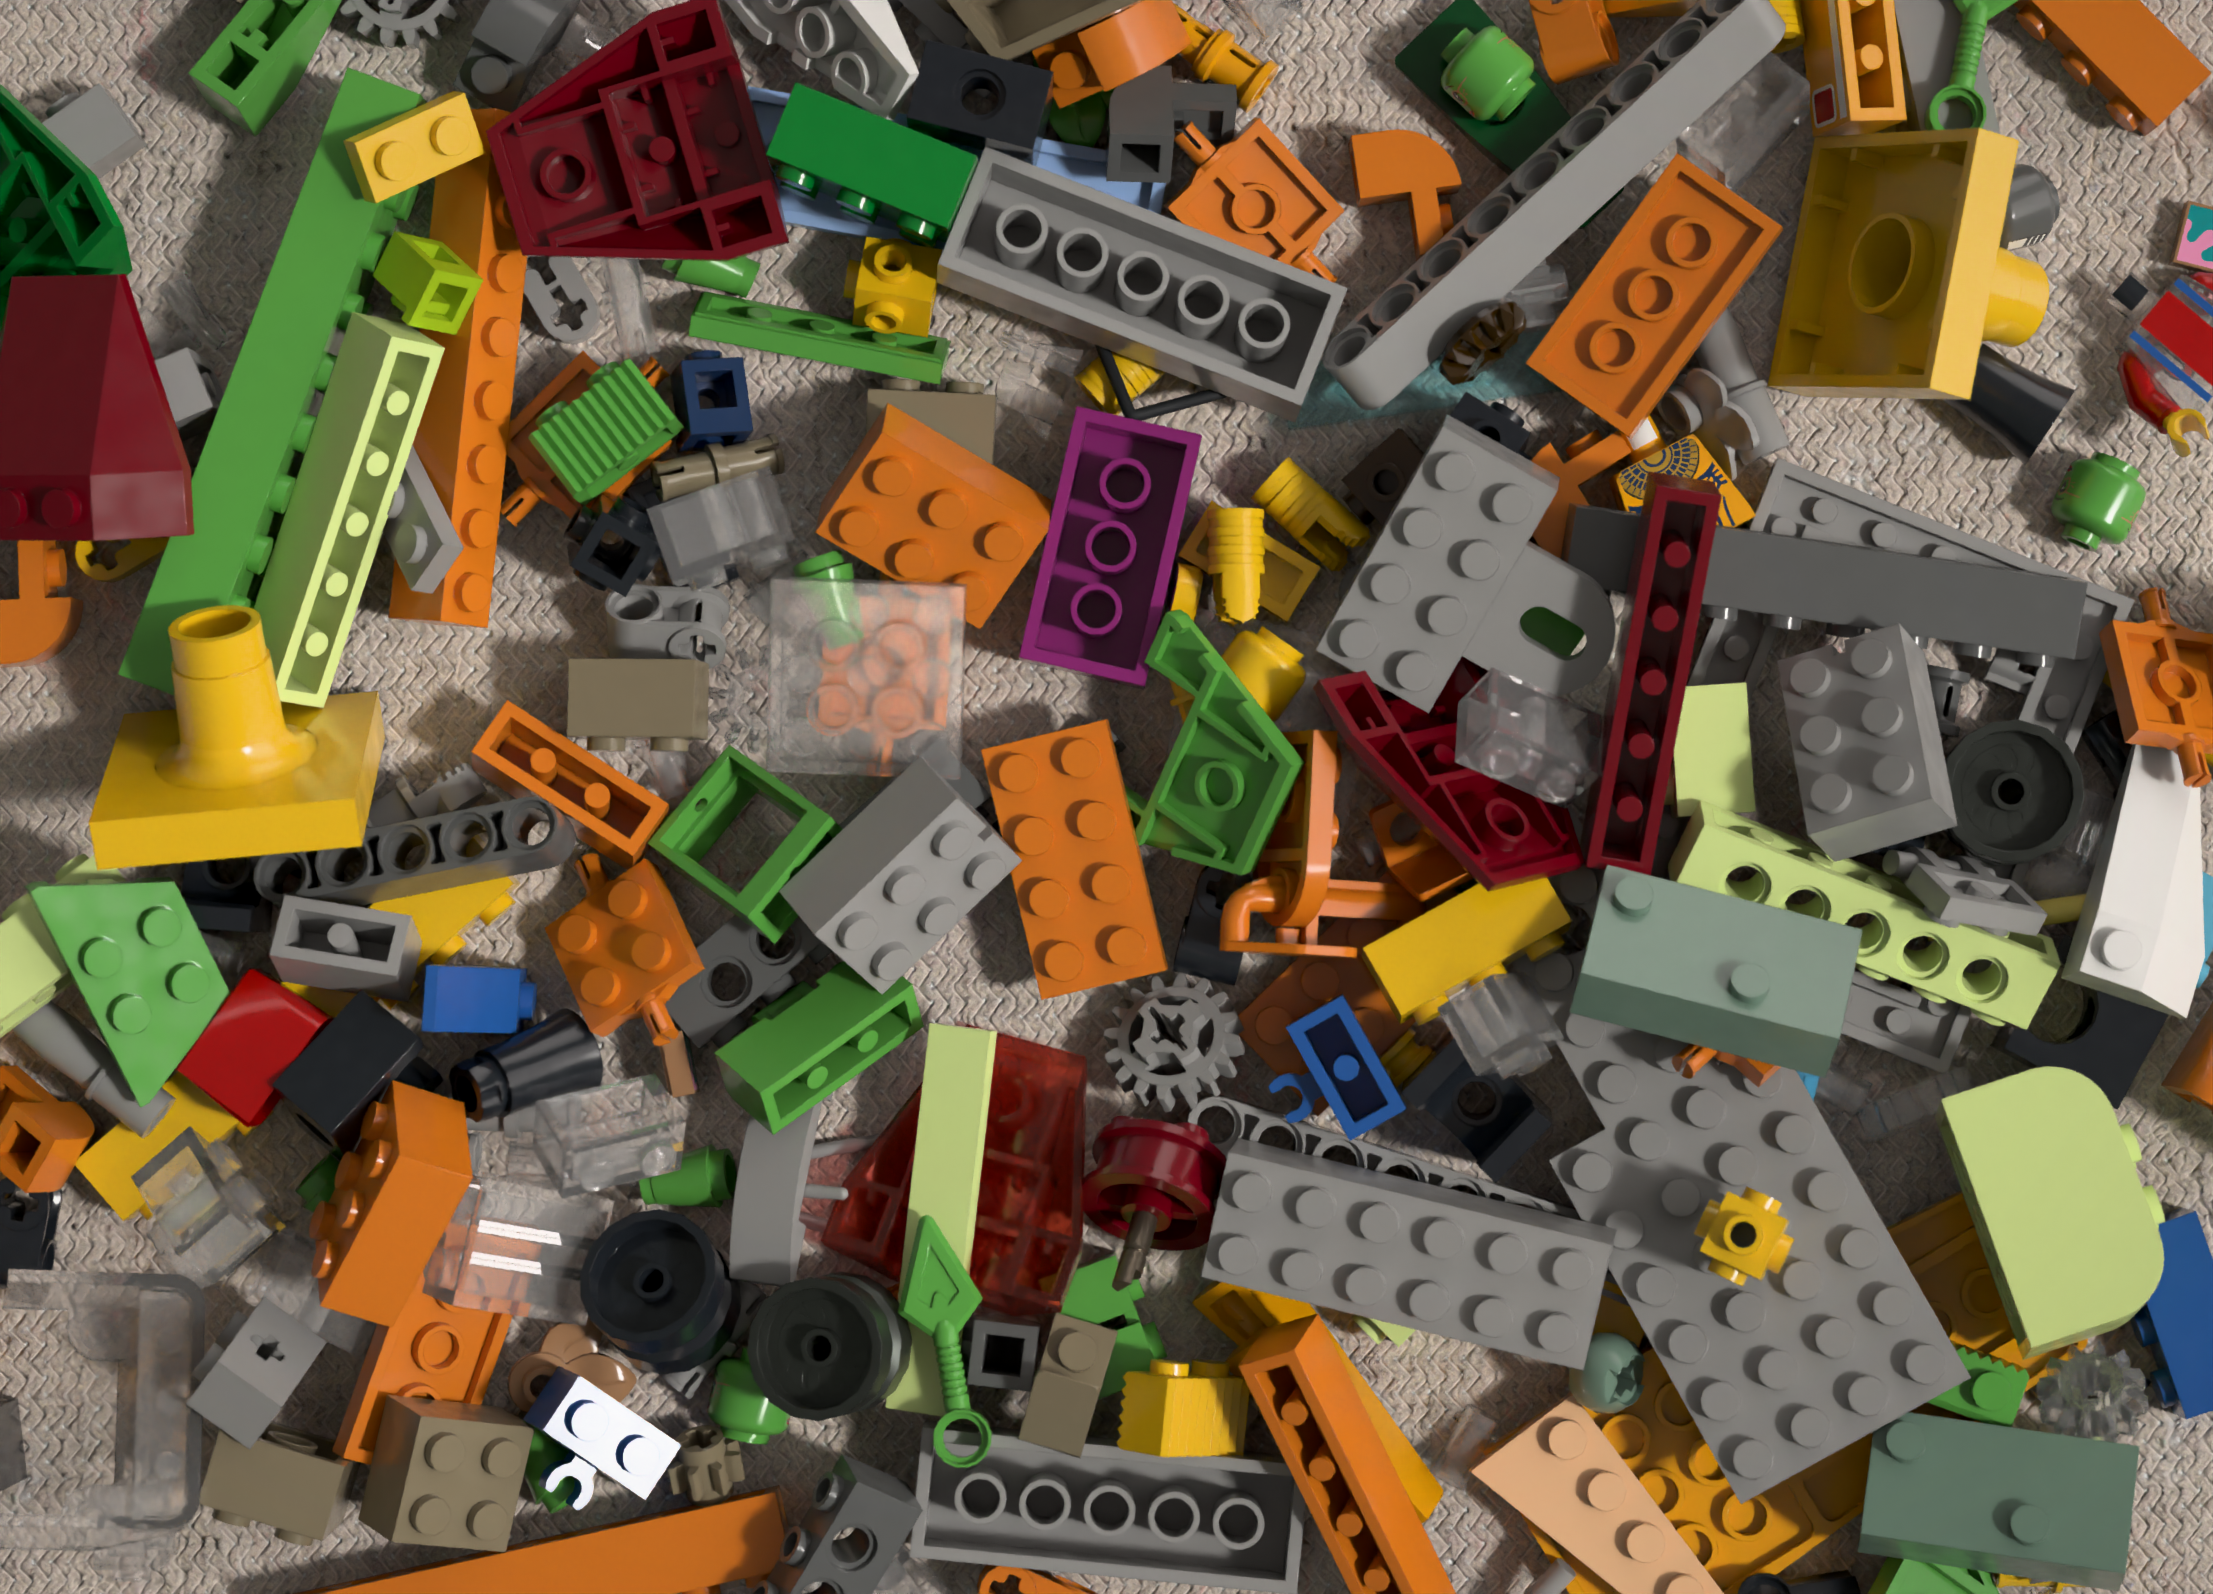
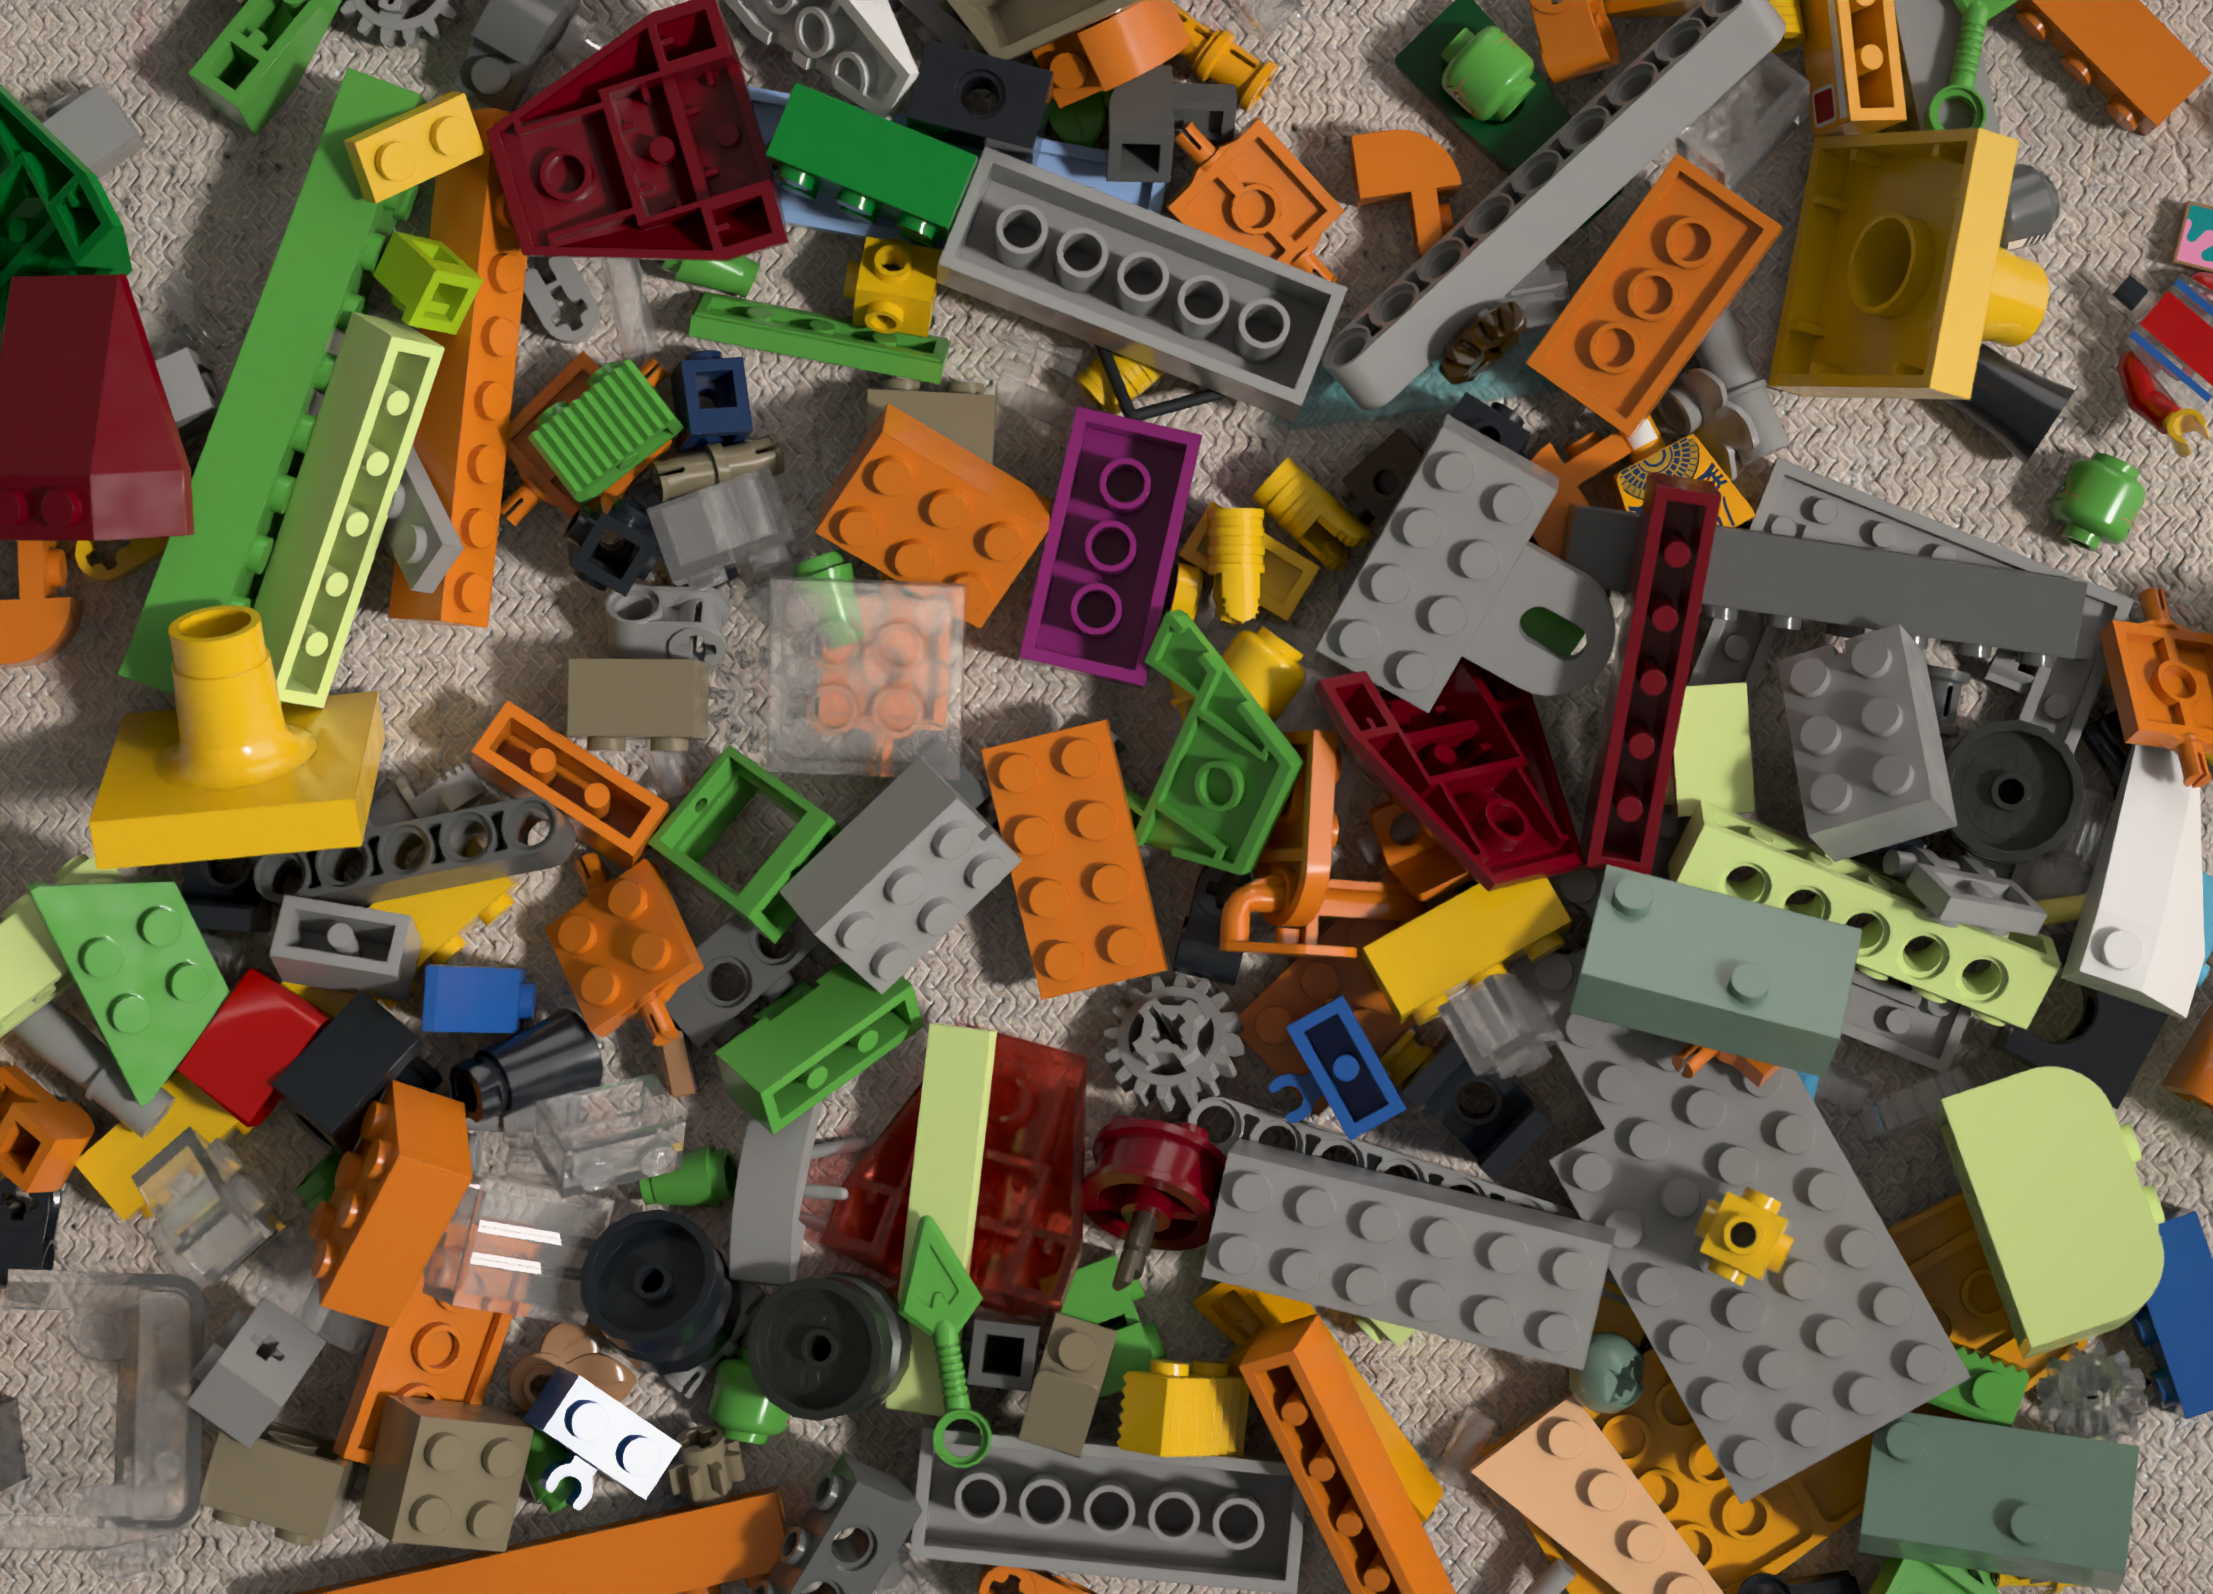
(1528, 738): clear brick -> none

